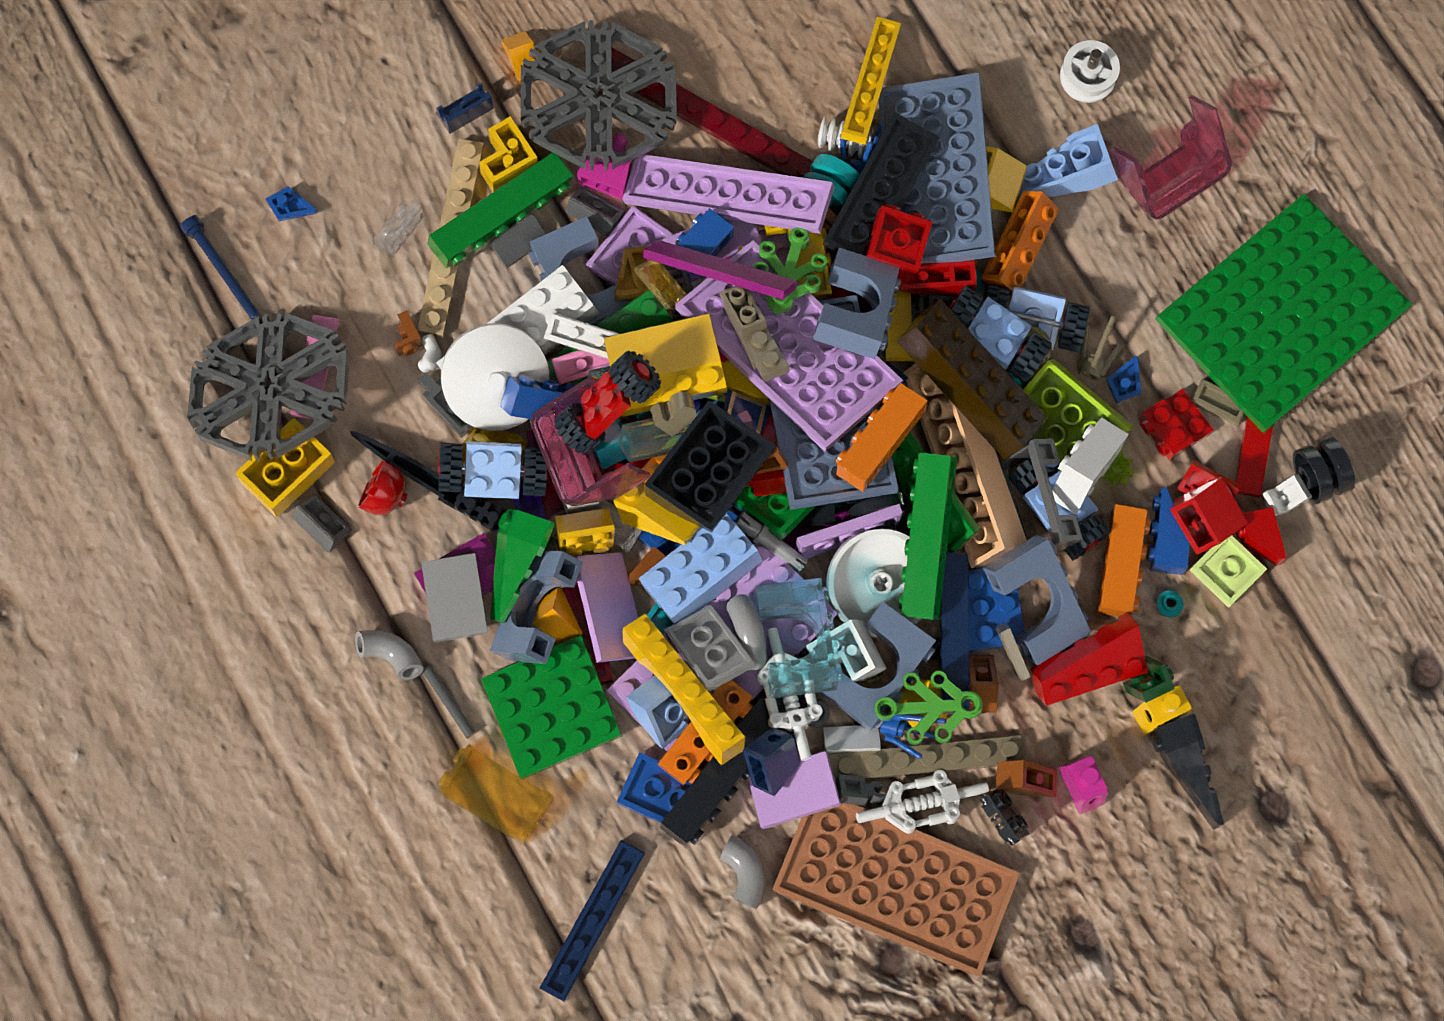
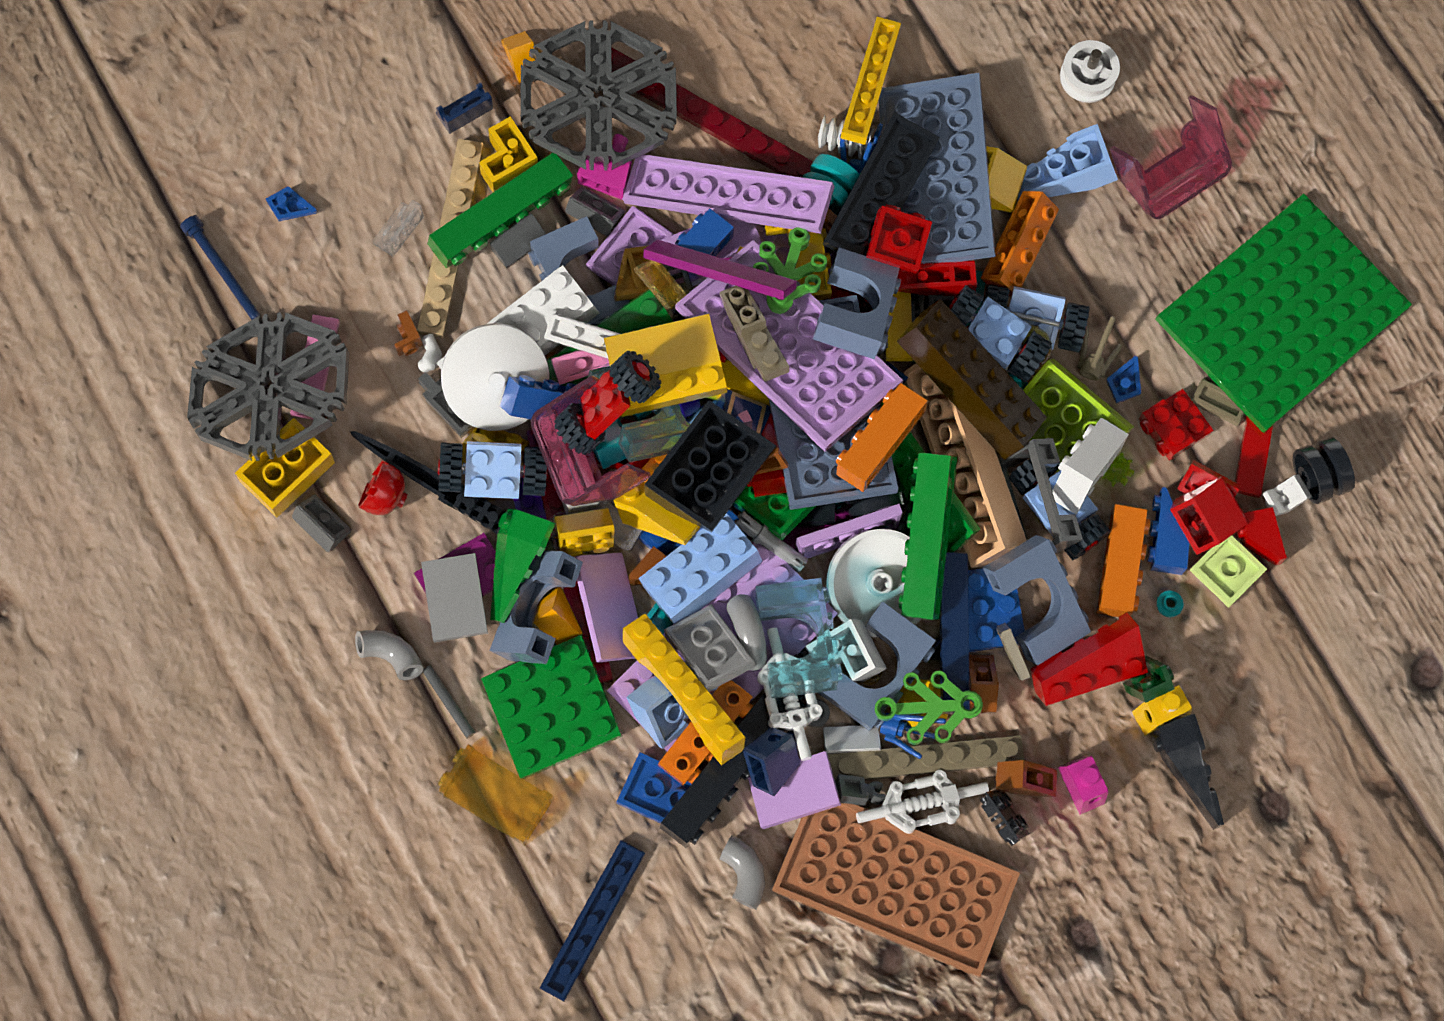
(675, 413): dark tan leg -> none

